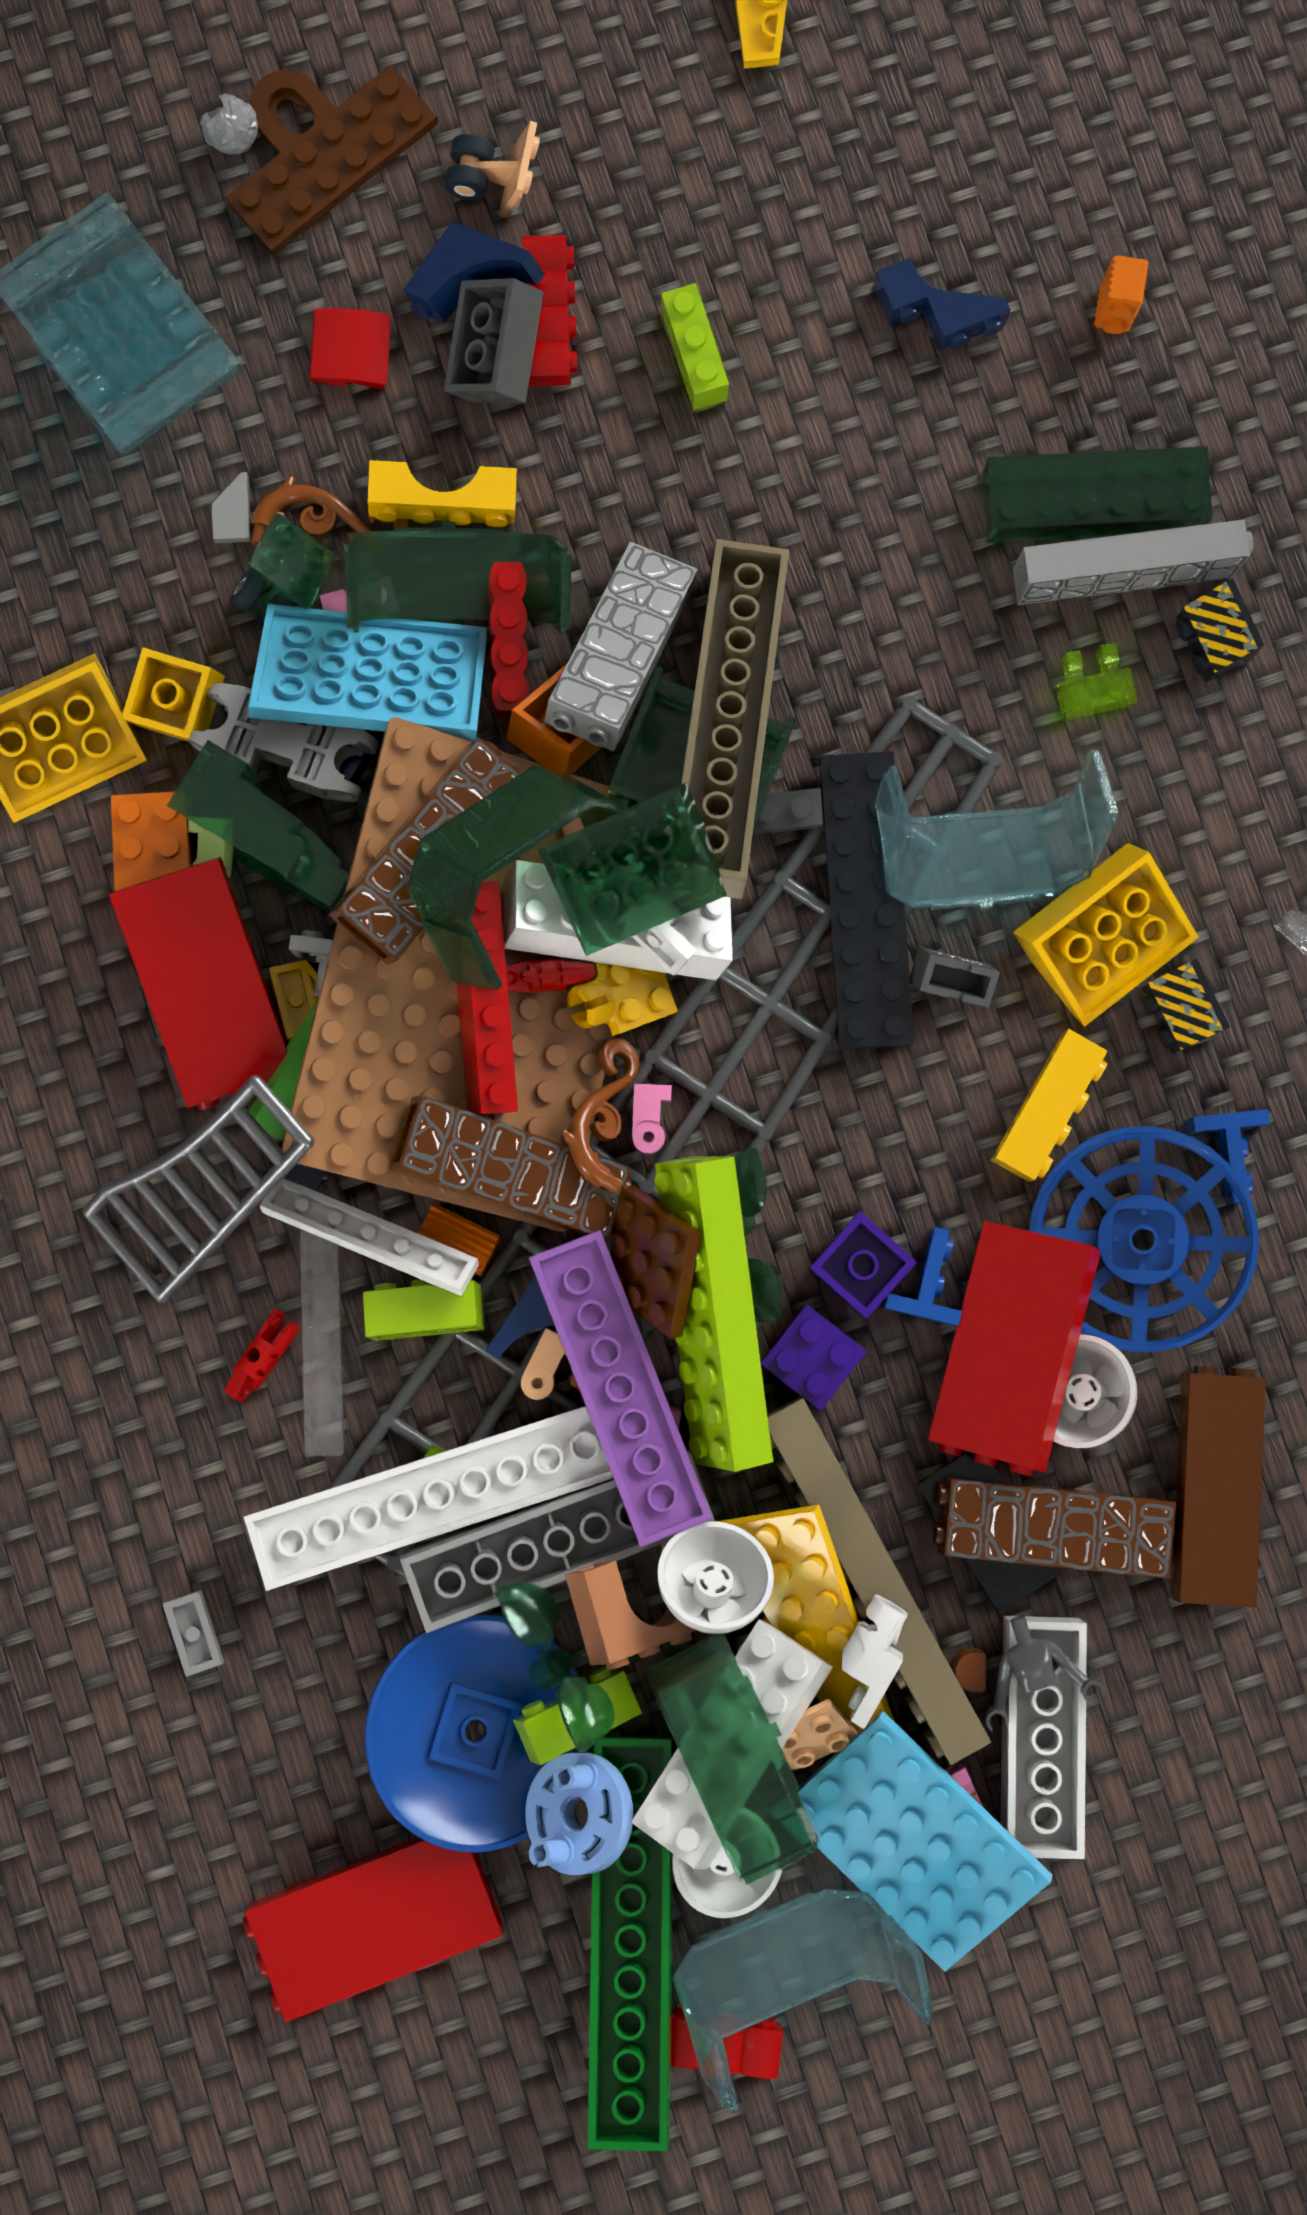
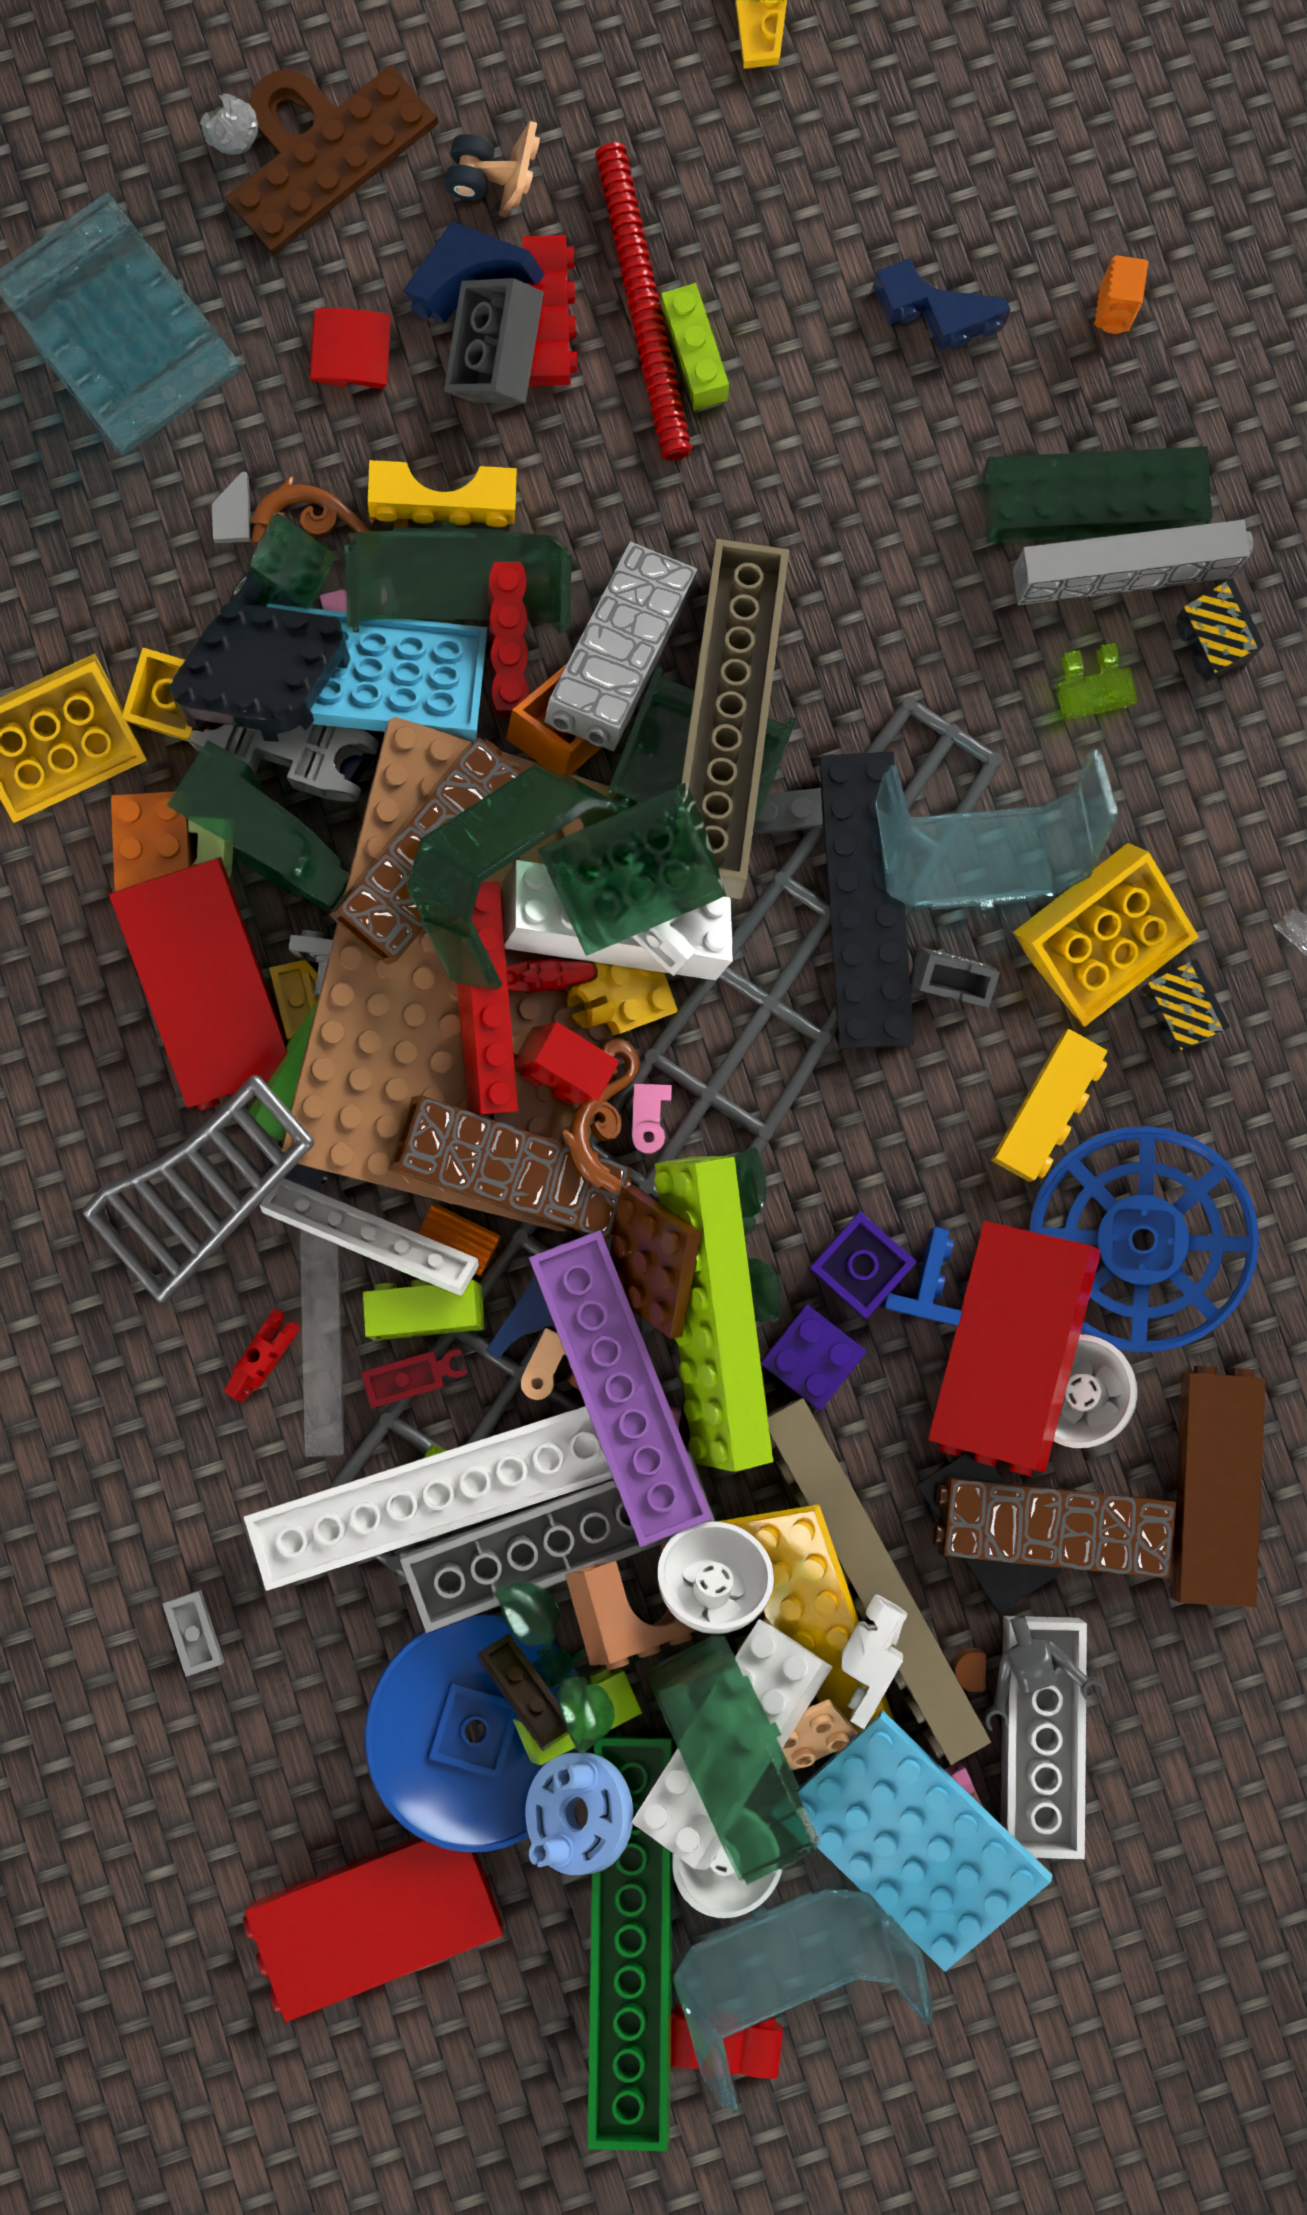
(259, 669): none -> black plate
(409, 1377): none -> dark red plate
(524, 1691): none -> dark brown tile
(564, 1064): none -> red brick
(643, 301): none -> red piece
(1231, 1144): blue bracket -> none

